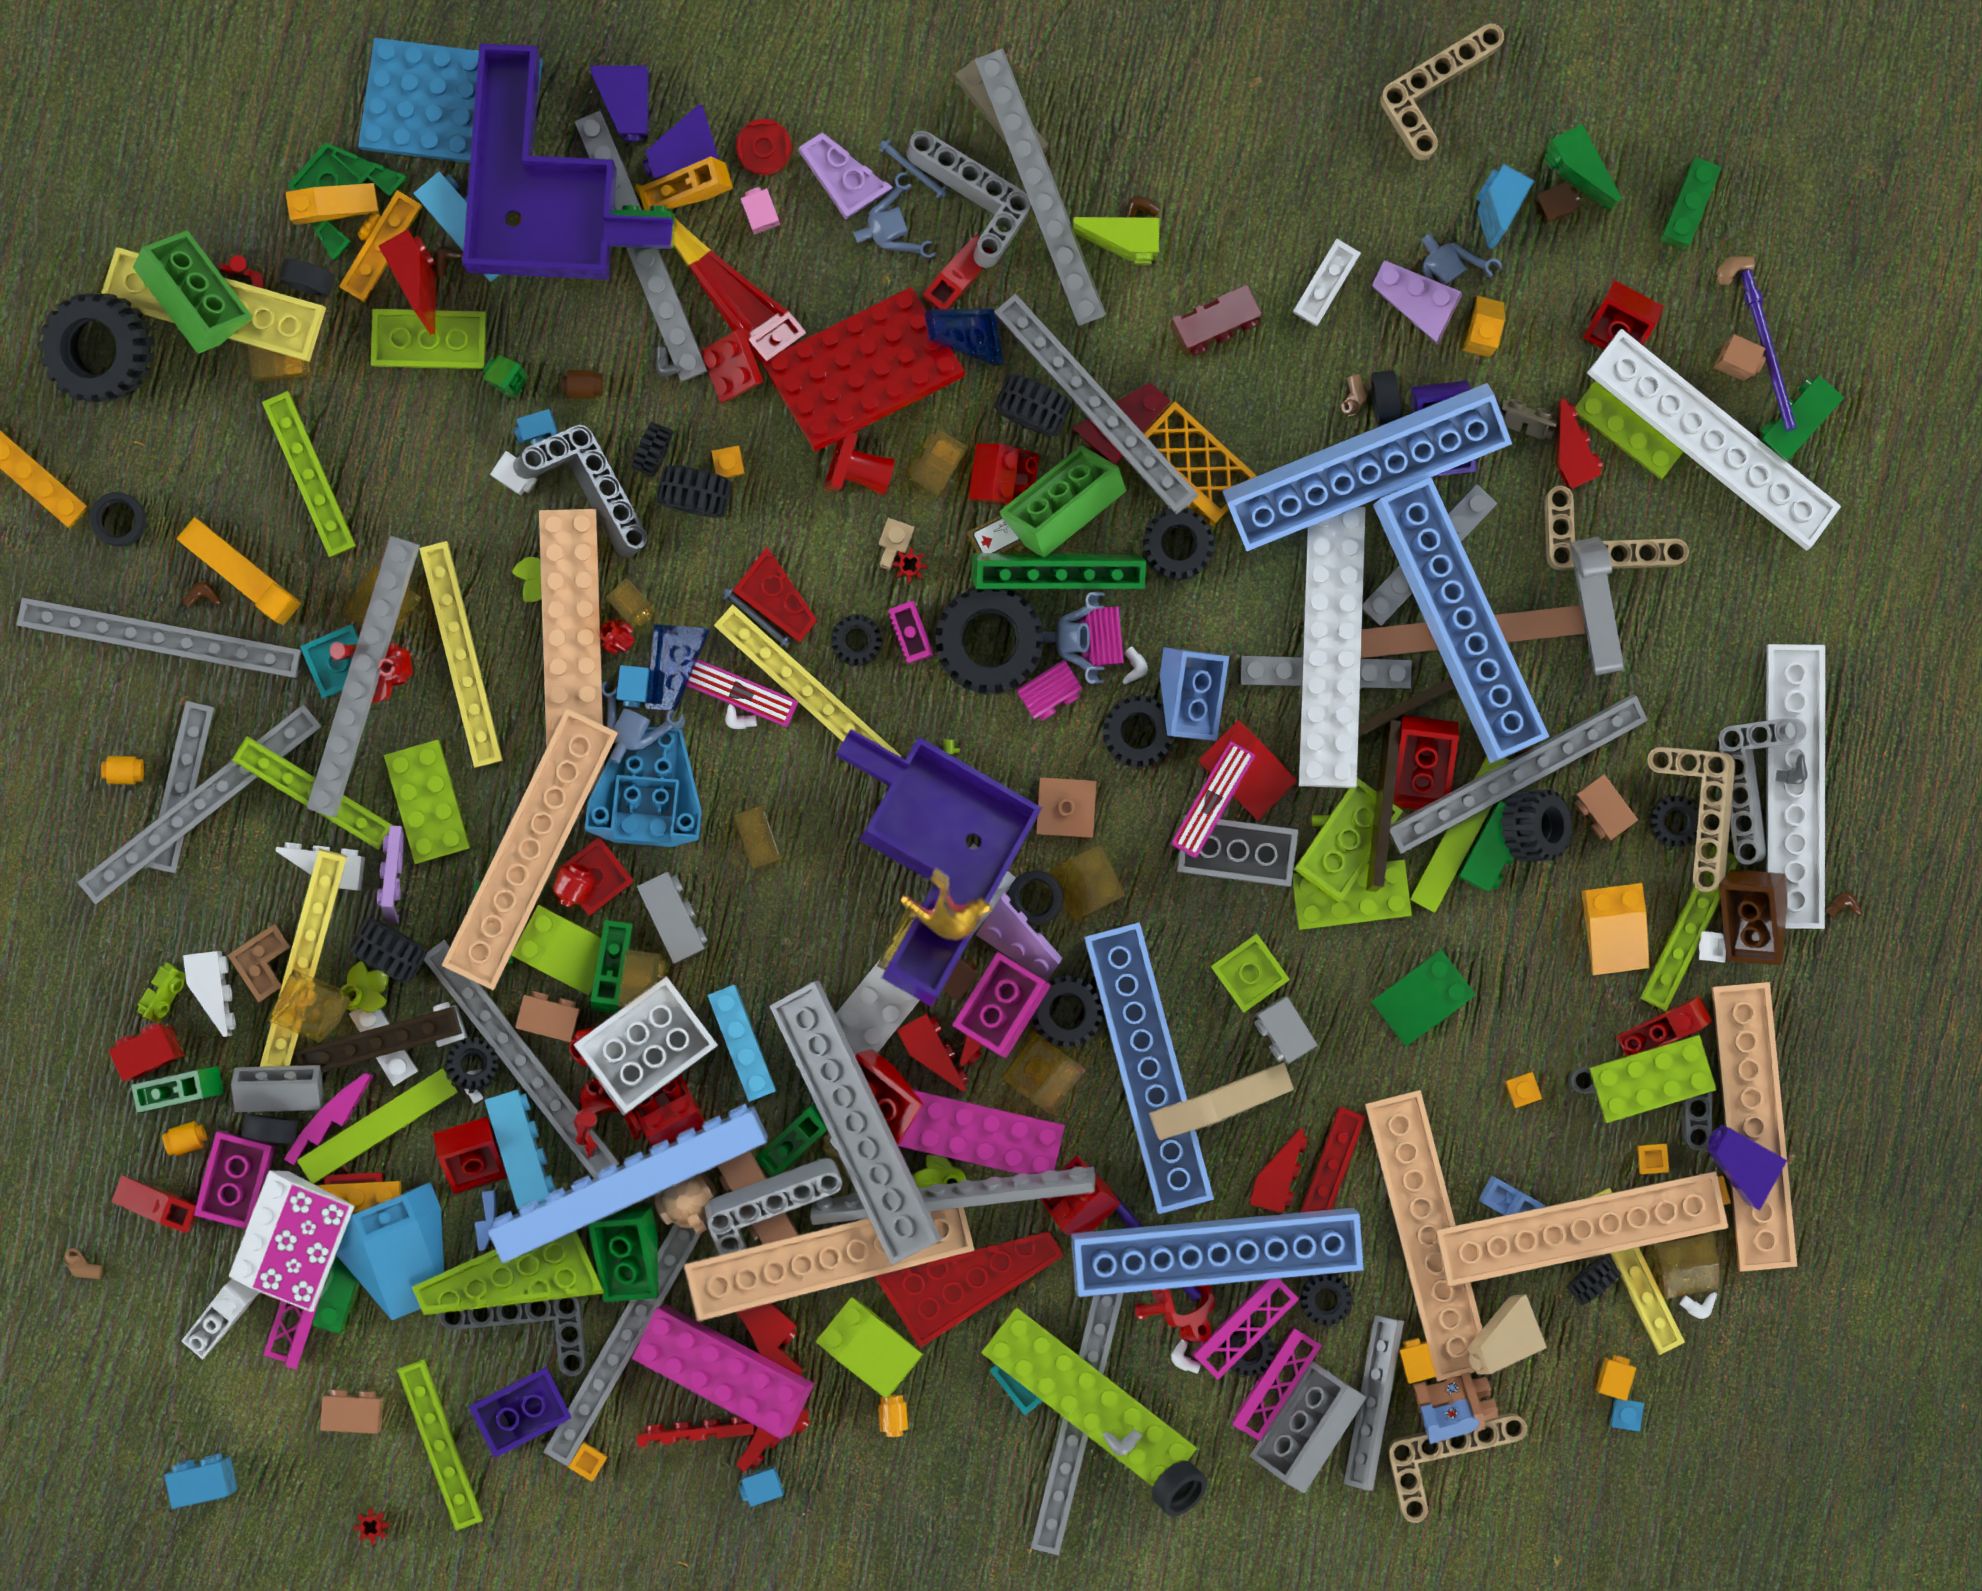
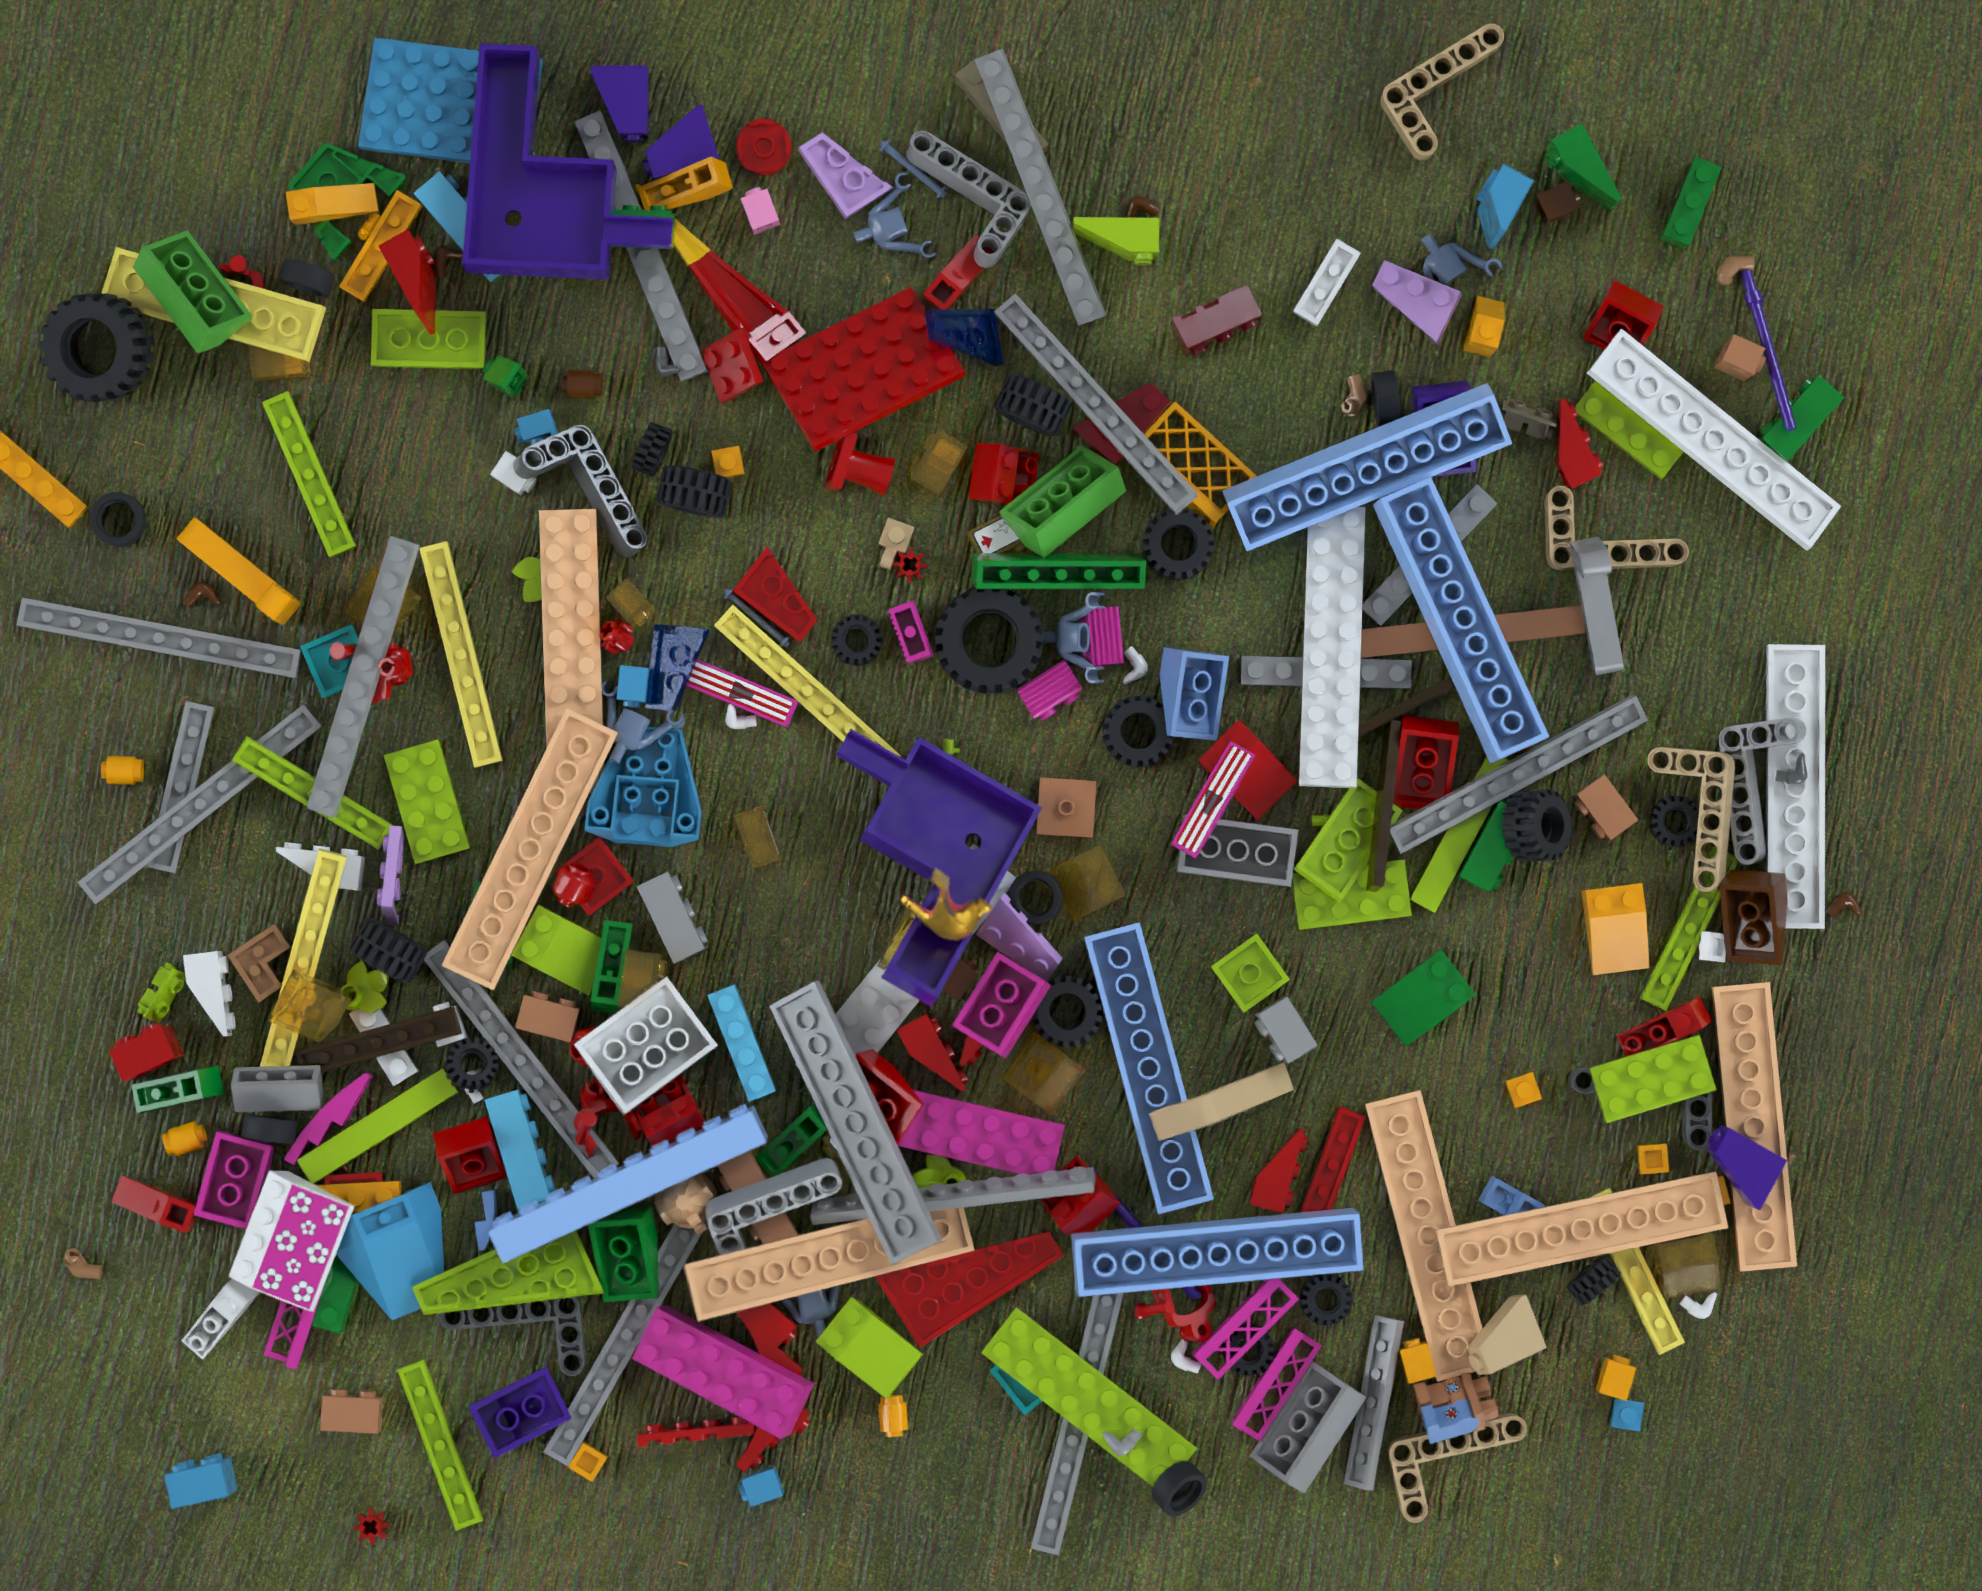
(814, 1308): none -> sand blue piece

